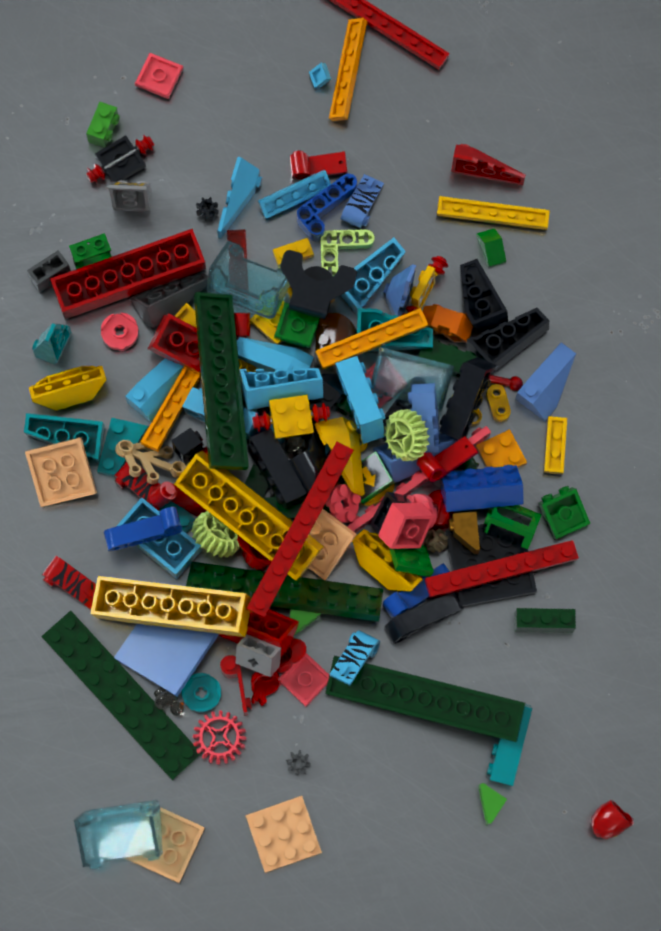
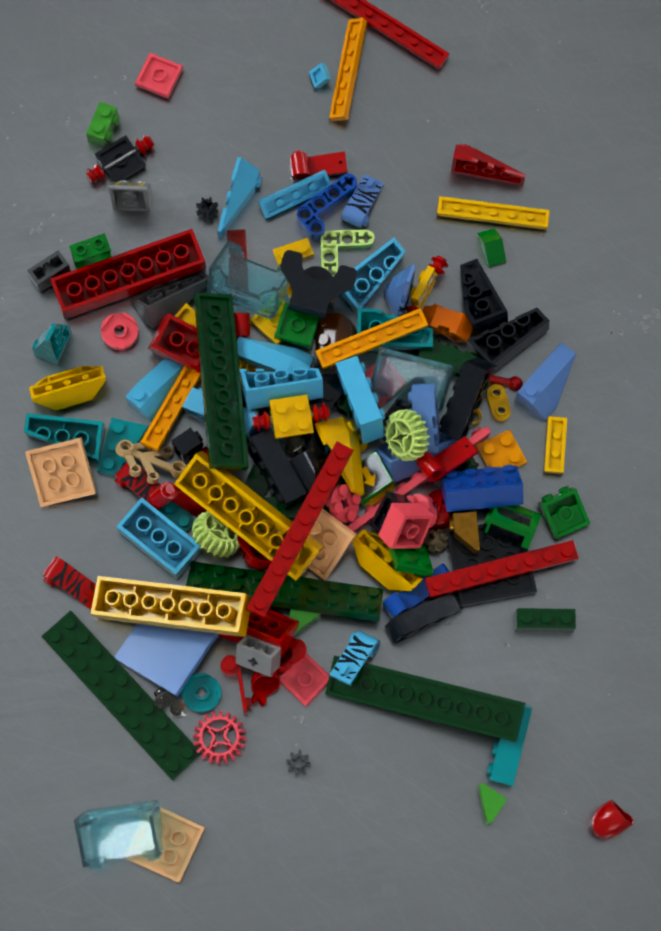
(144, 530): blue beam -> none
(283, 834): light nougat plate -> none

